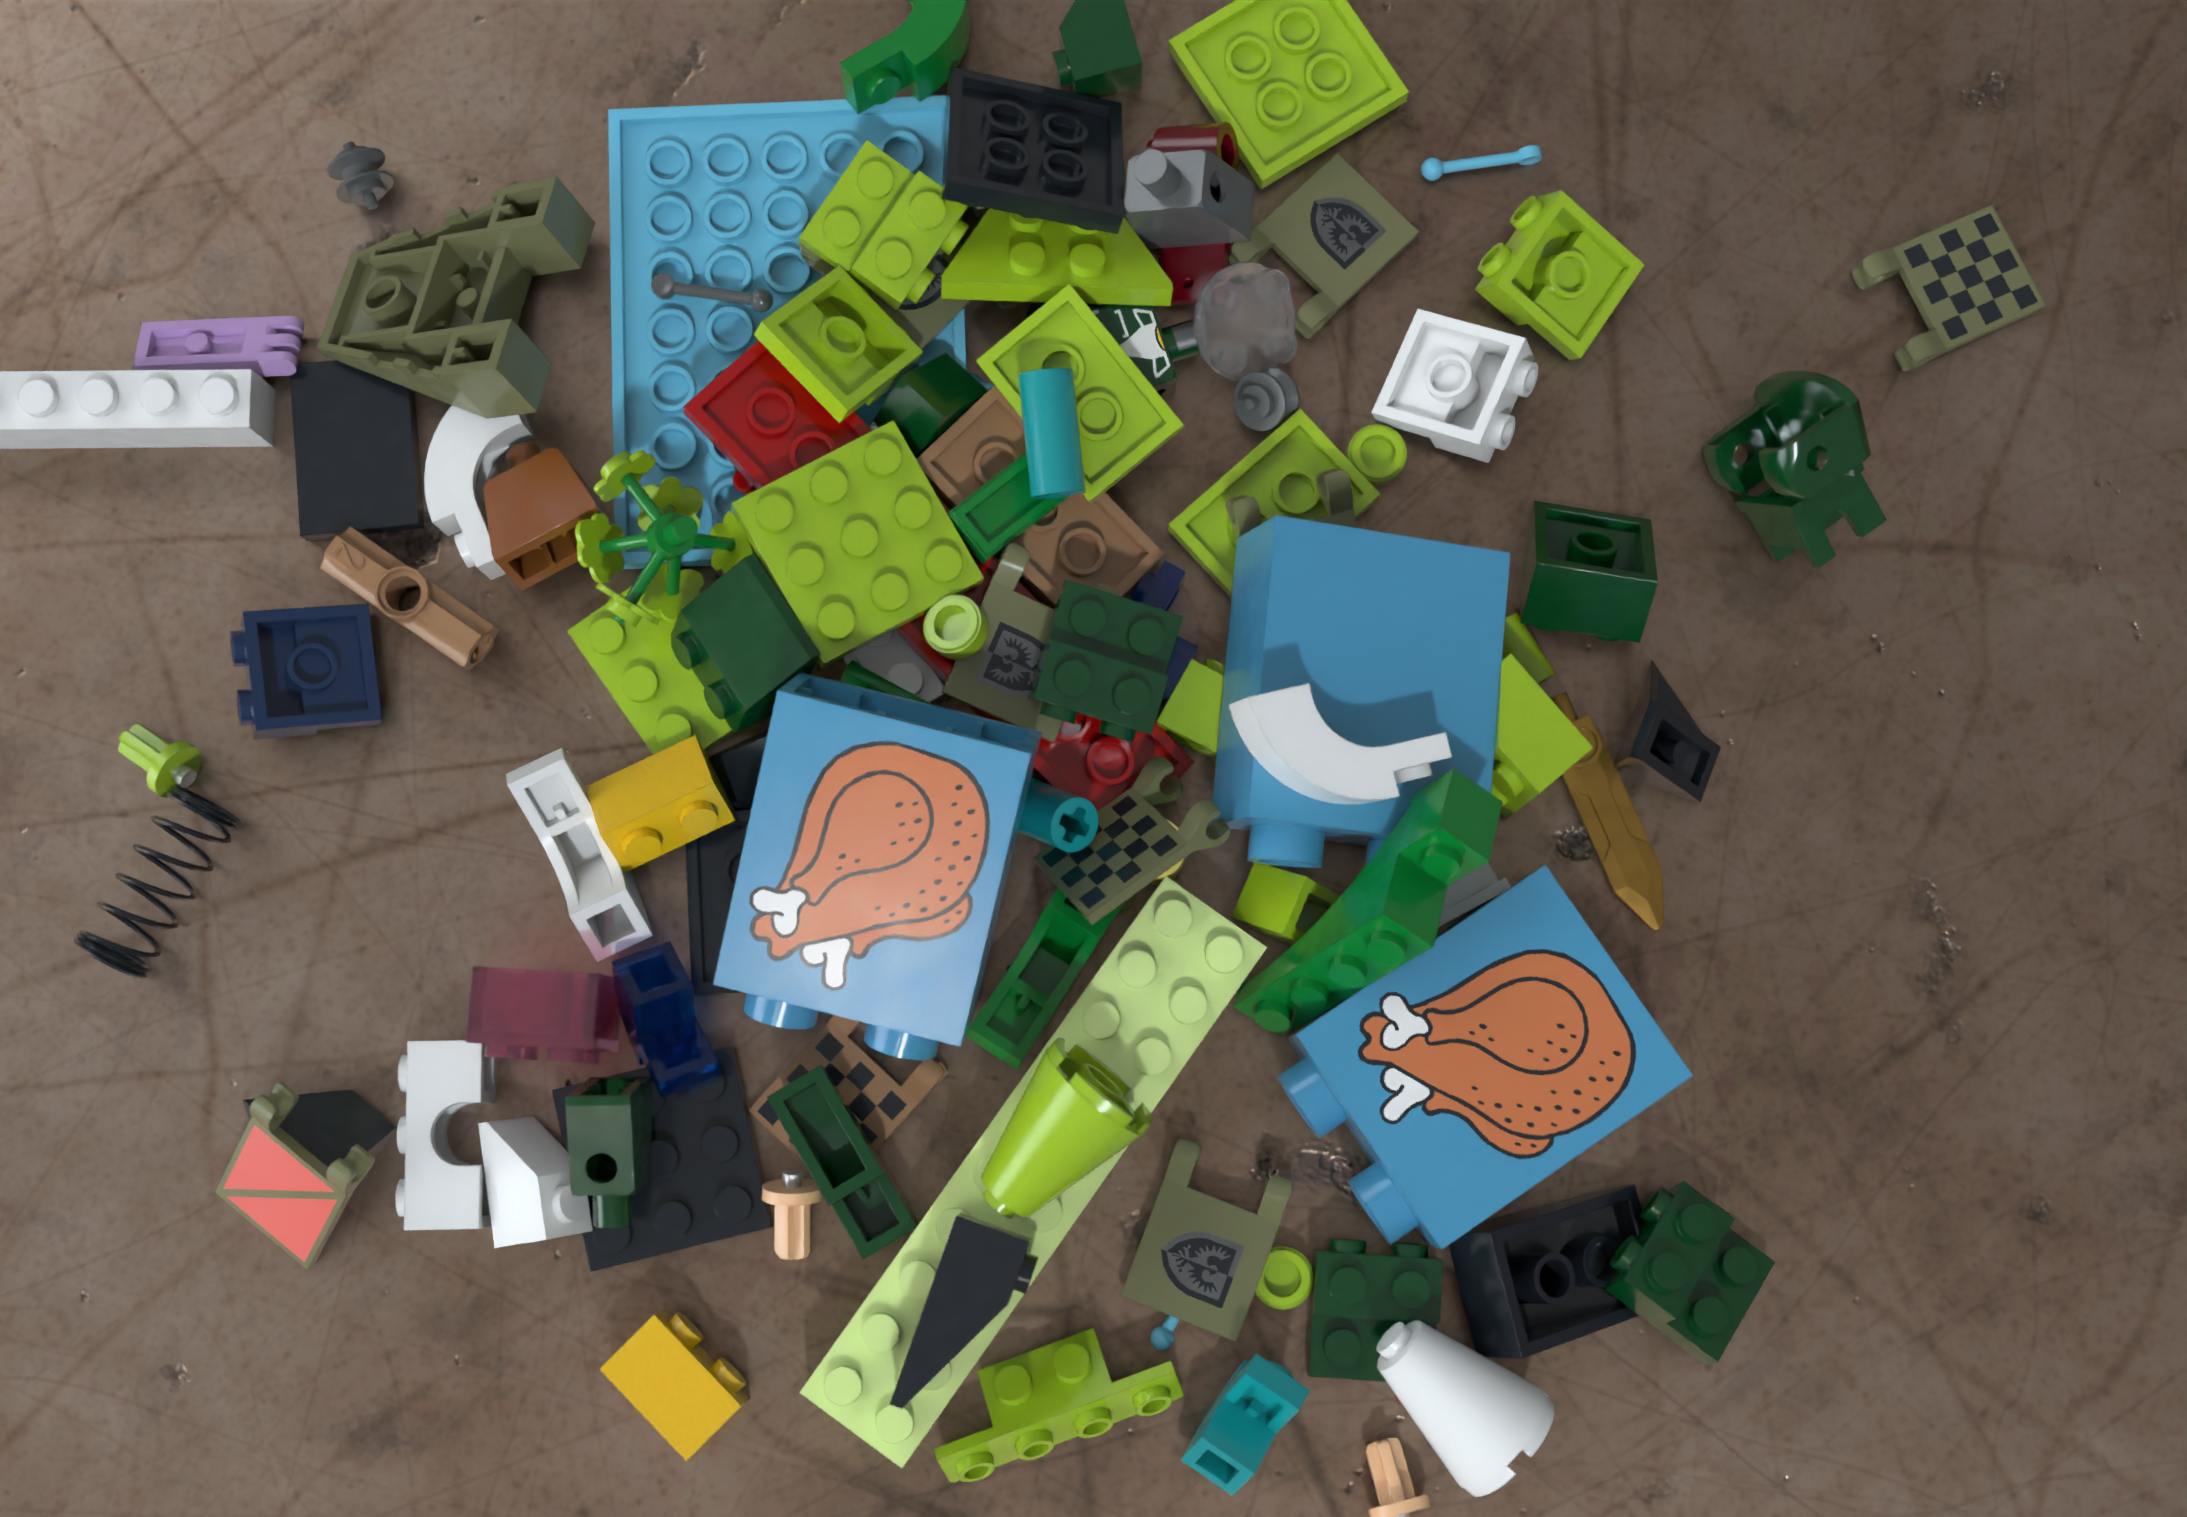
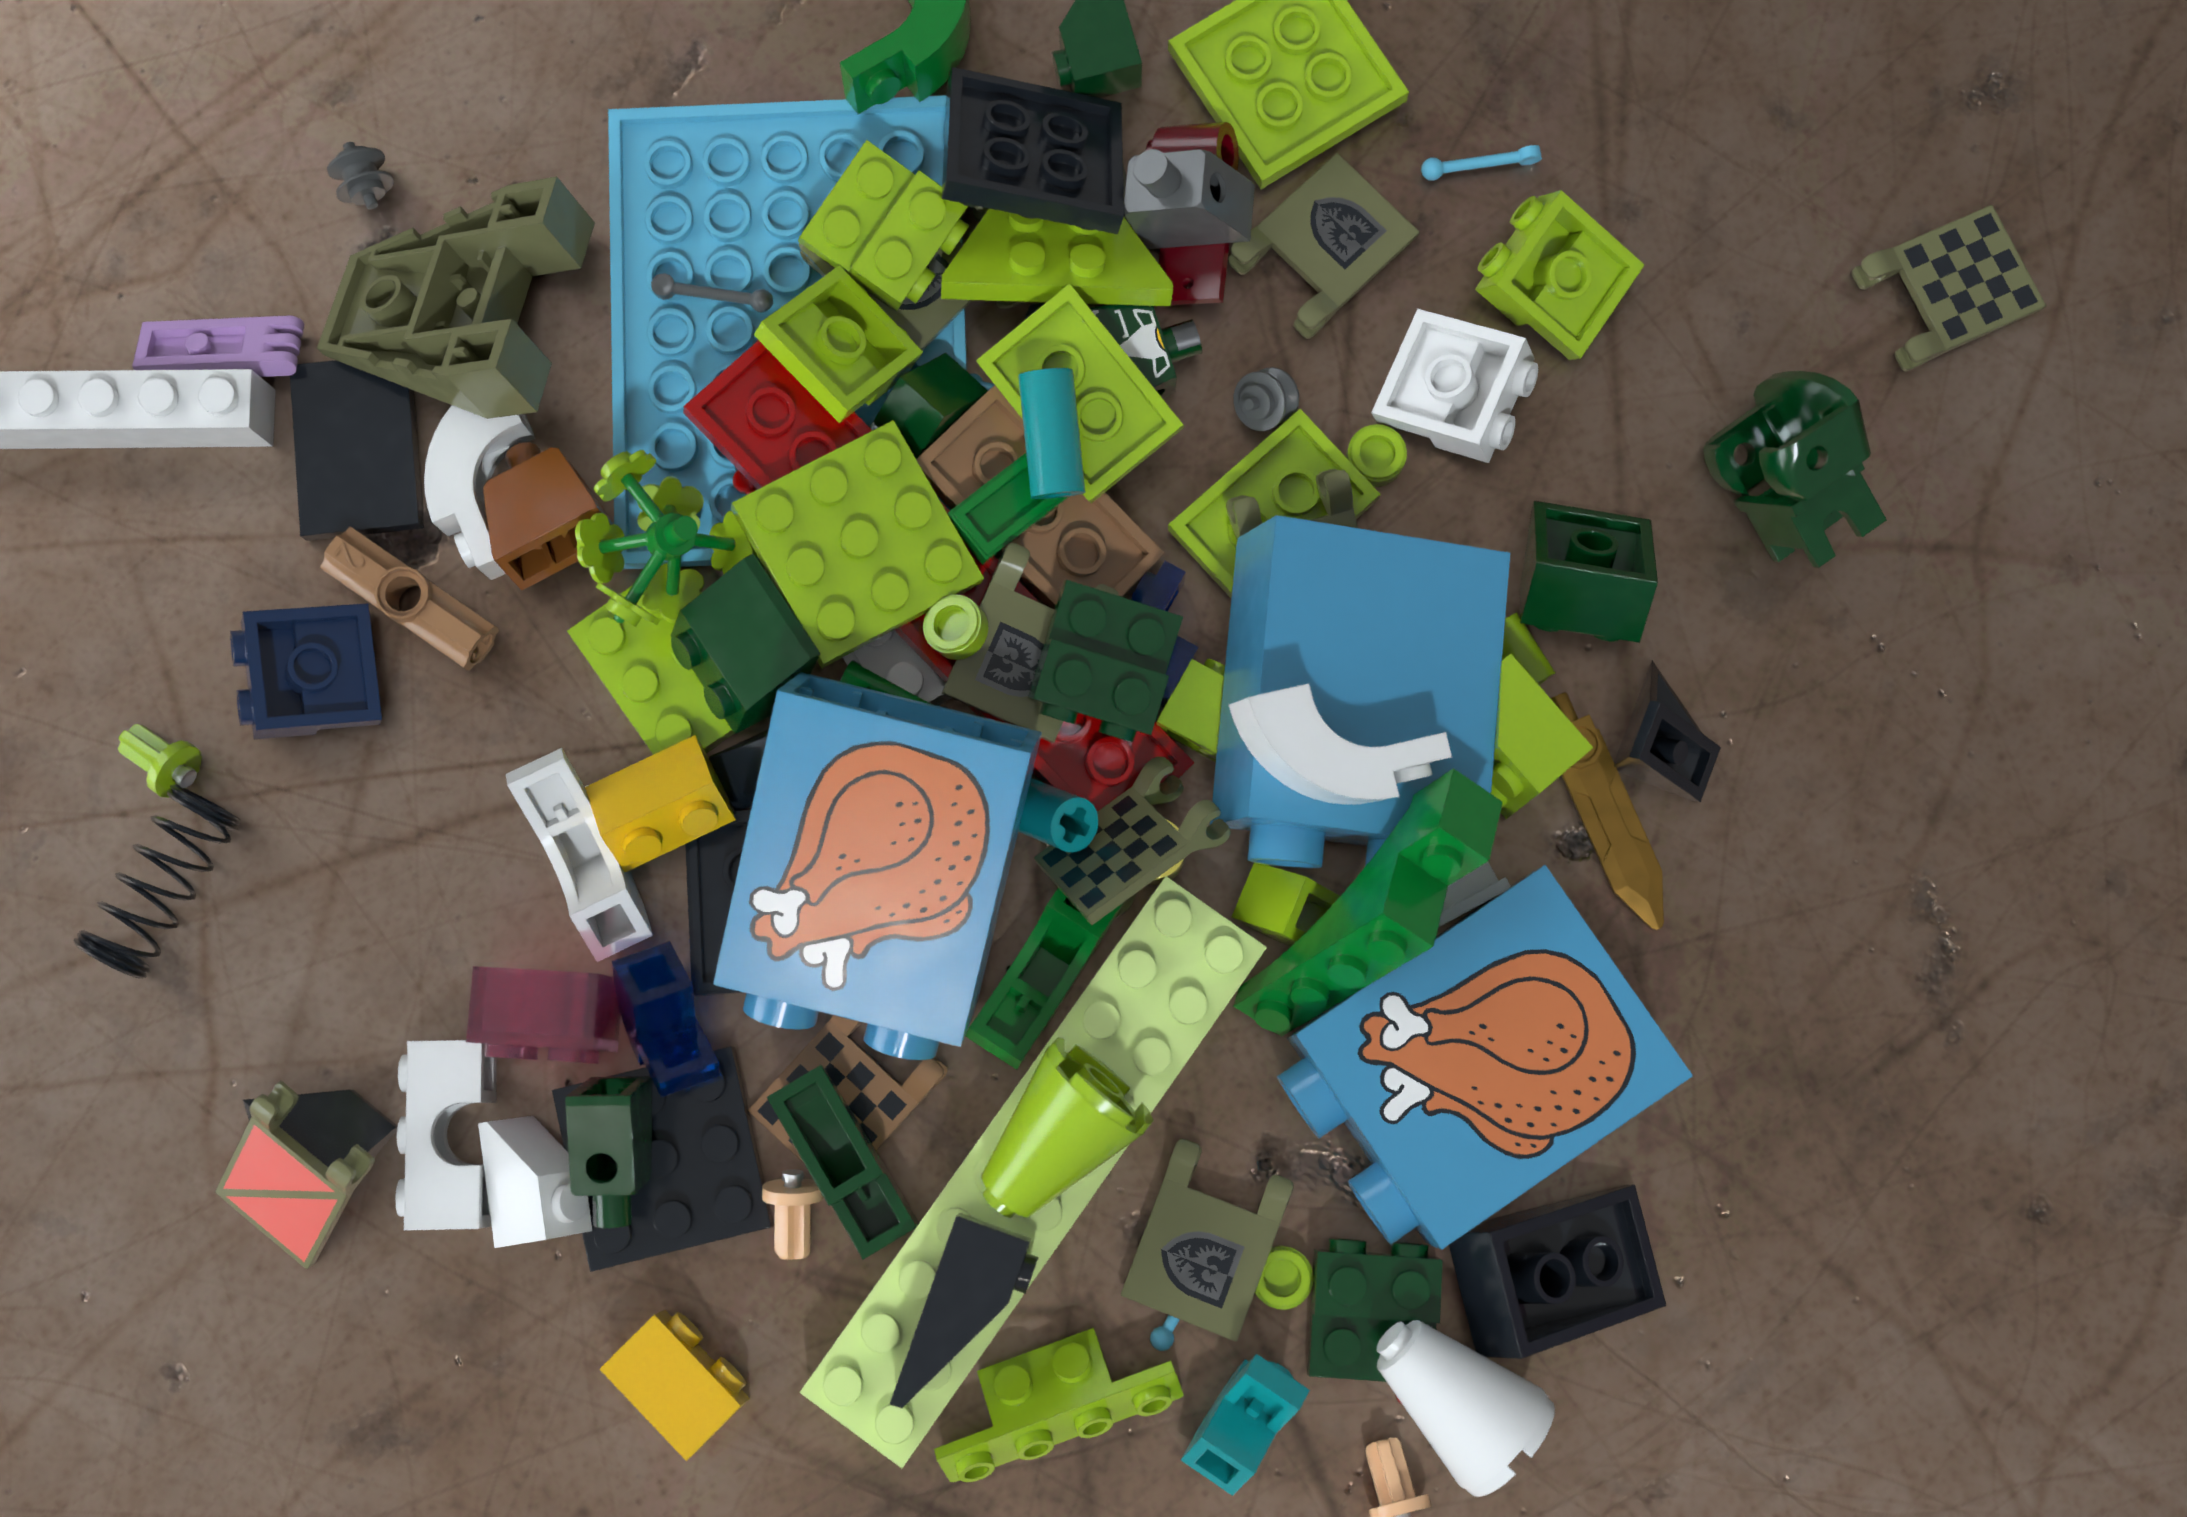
(1245, 320): clear dish -> none
(1689, 1271): dark green plate -> none

